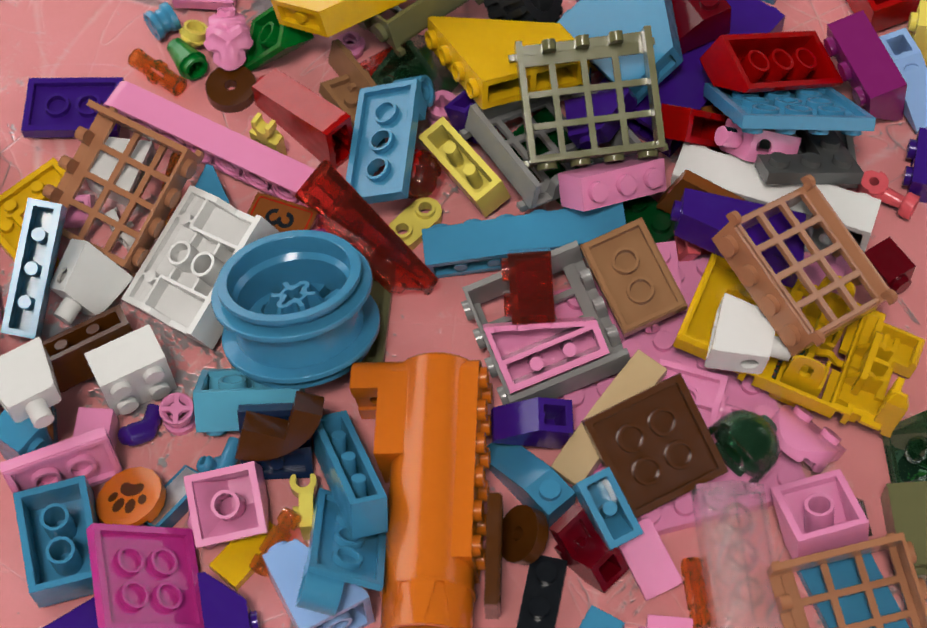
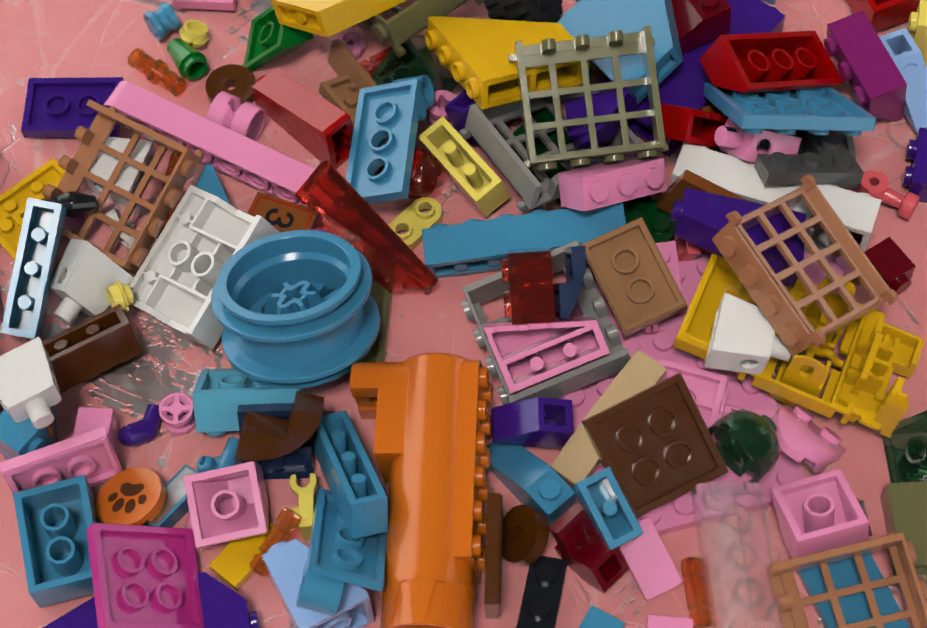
(76, 203): none -> black piece
(120, 295): none -> light yellow plate
(131, 370): white brick -> none
(228, 38): bright pink head -> none
(242, 118): none -> bright pink wheel
(267, 134): light yellow plate -> none
(567, 293): none -> dark blue slope

